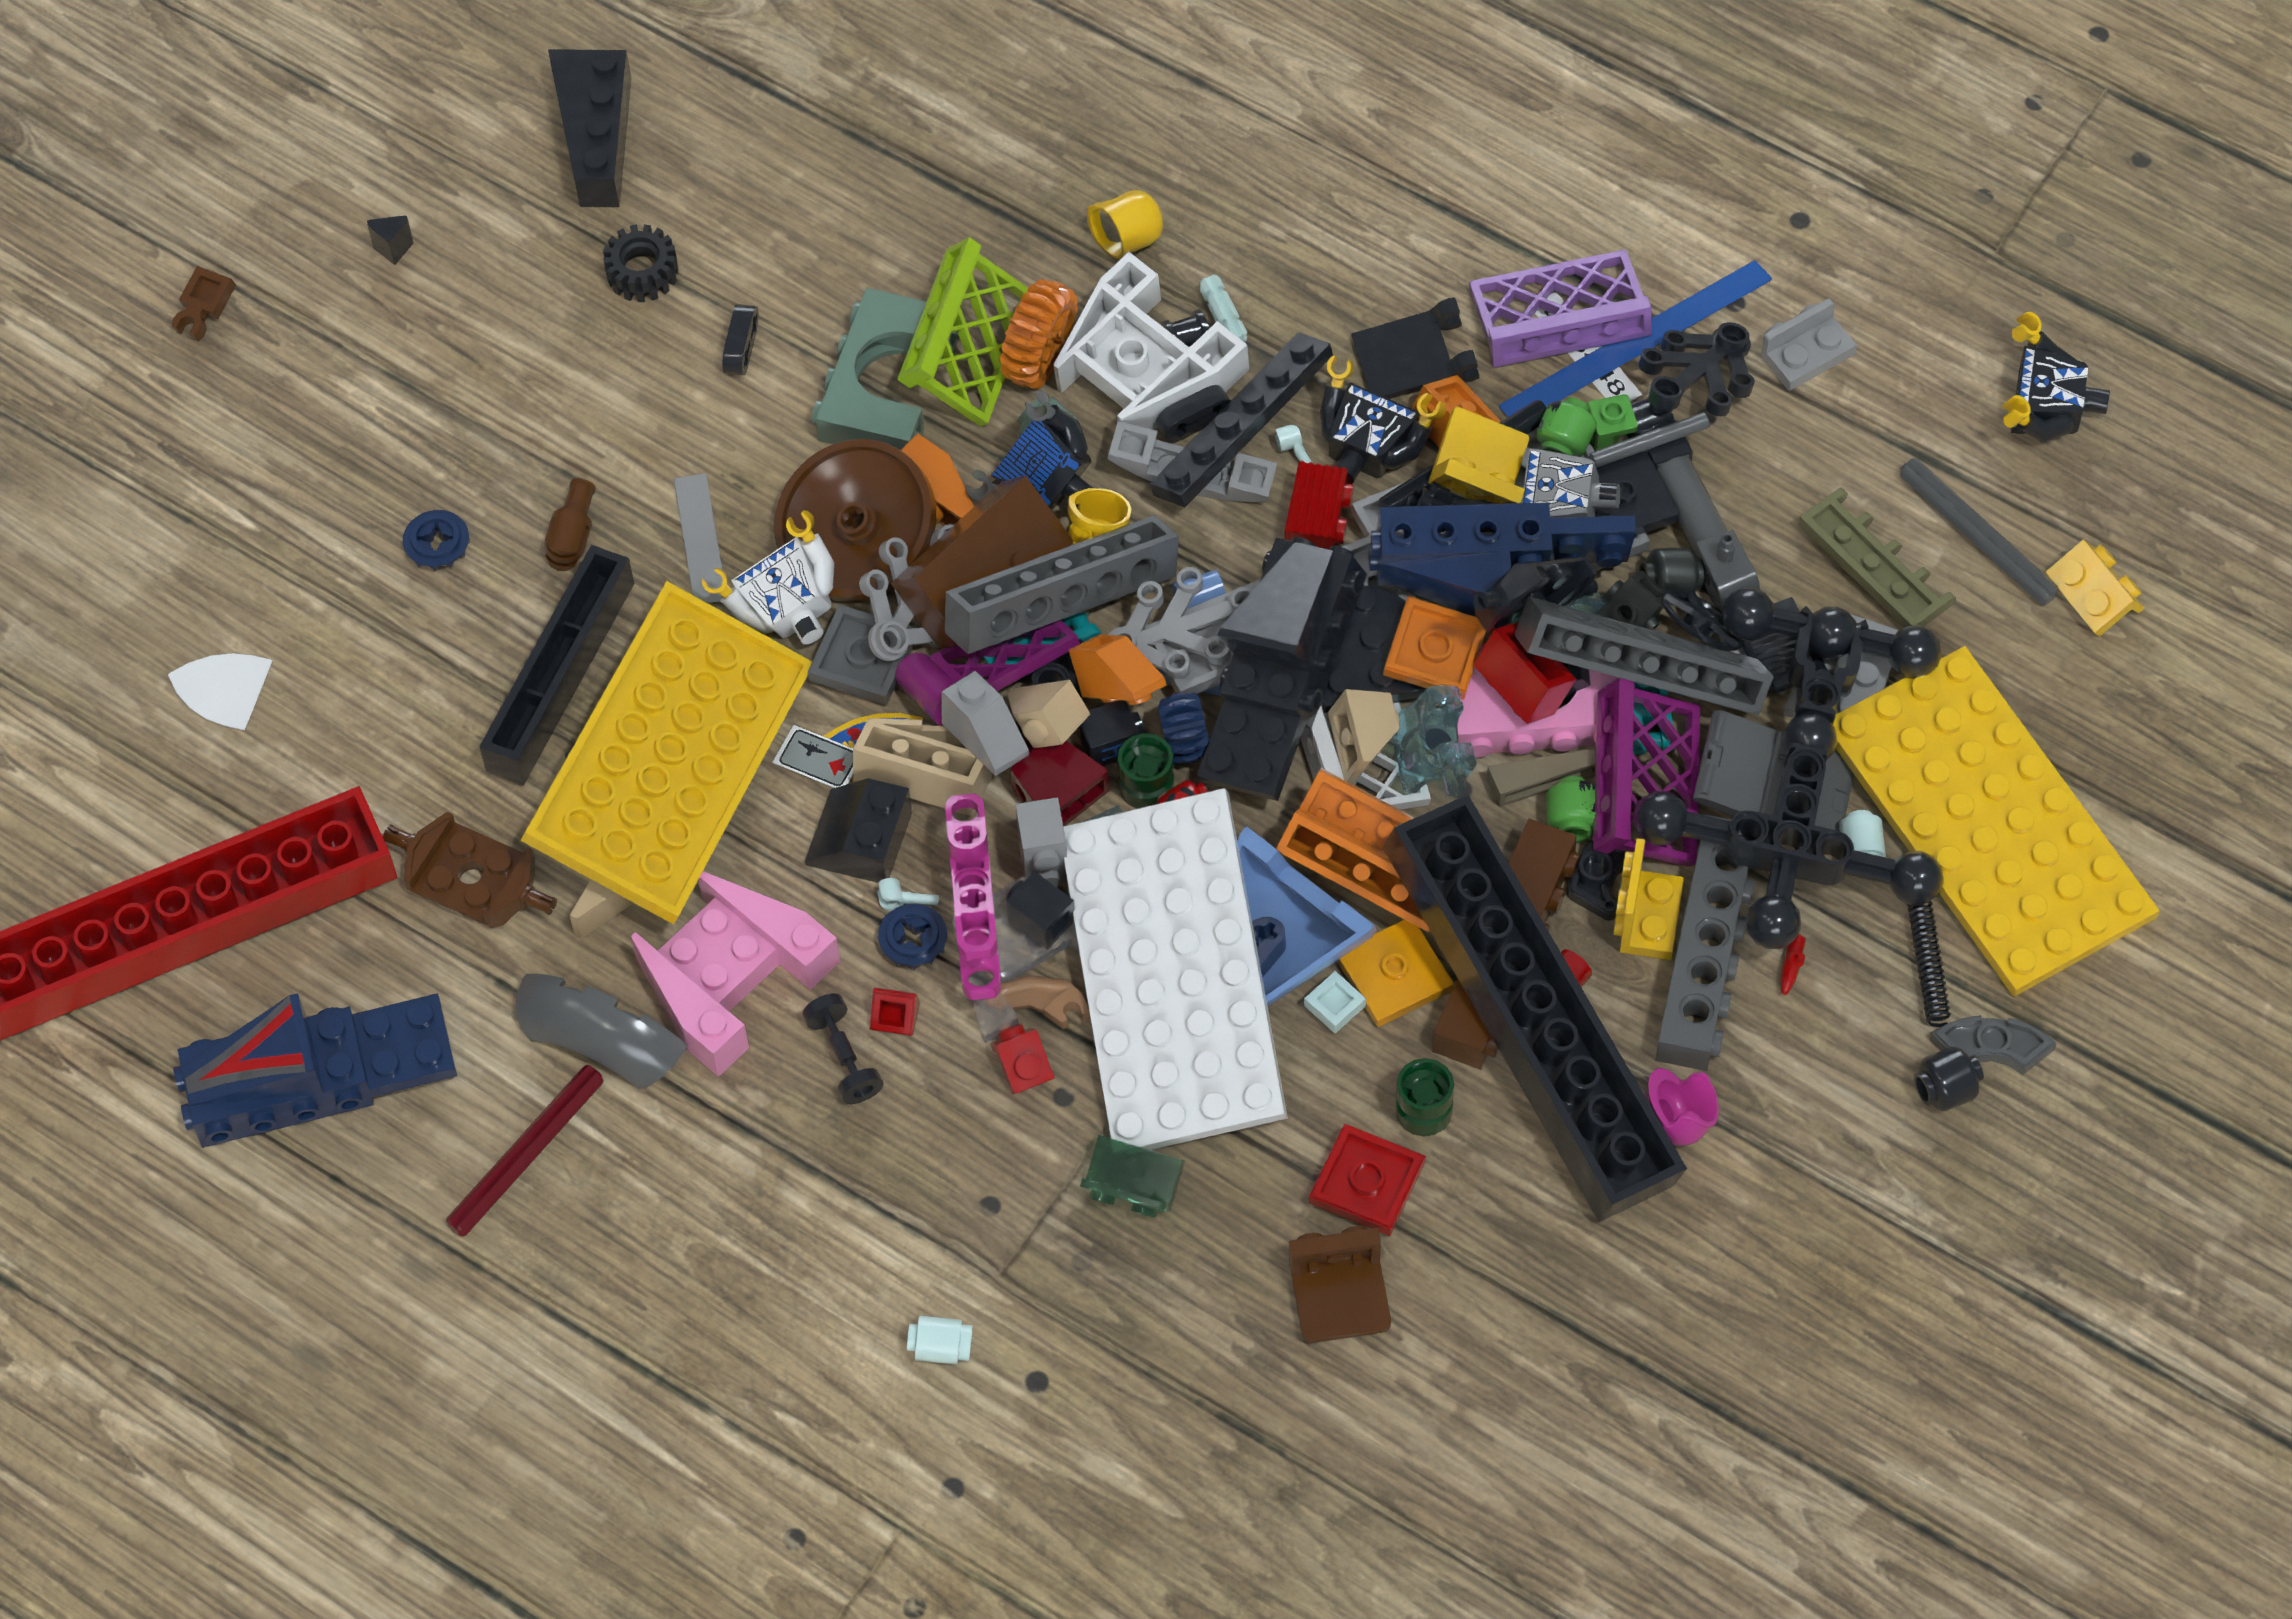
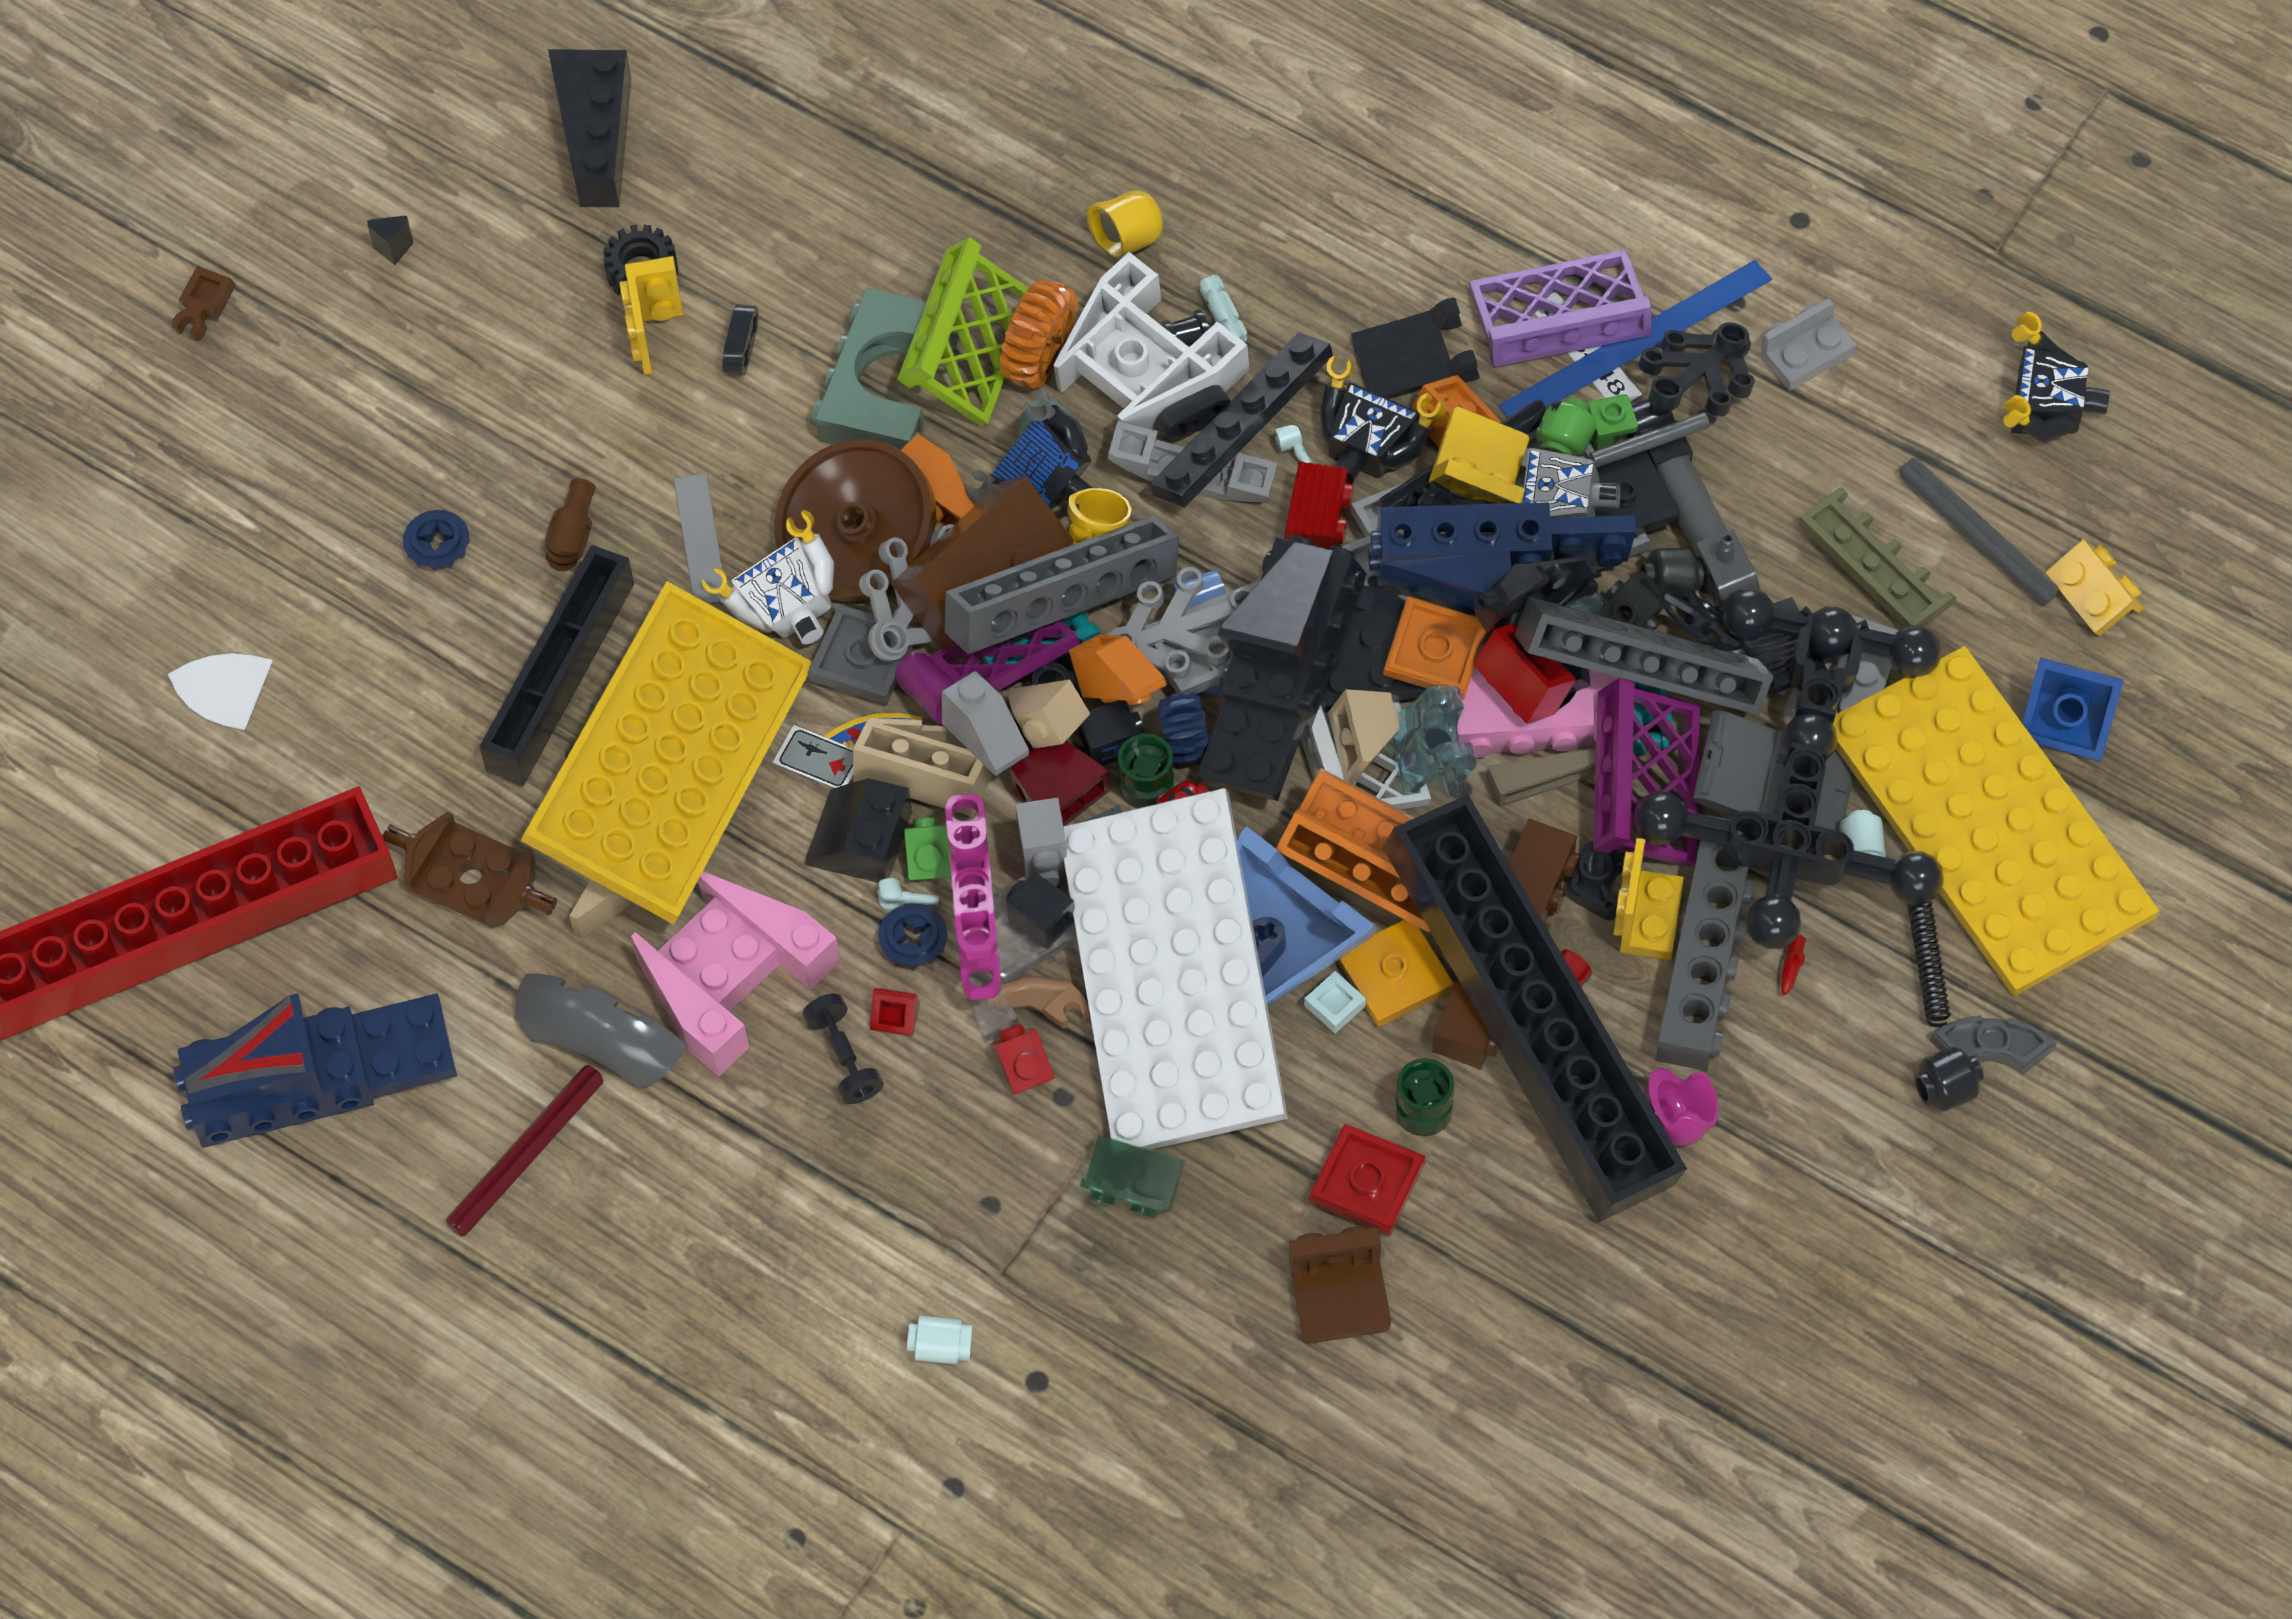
(647, 296): none -> yellow bracket
(927, 849): none -> bright green bracket
(1572, 807): bright green head -> none
(2071, 708): none -> blue slope

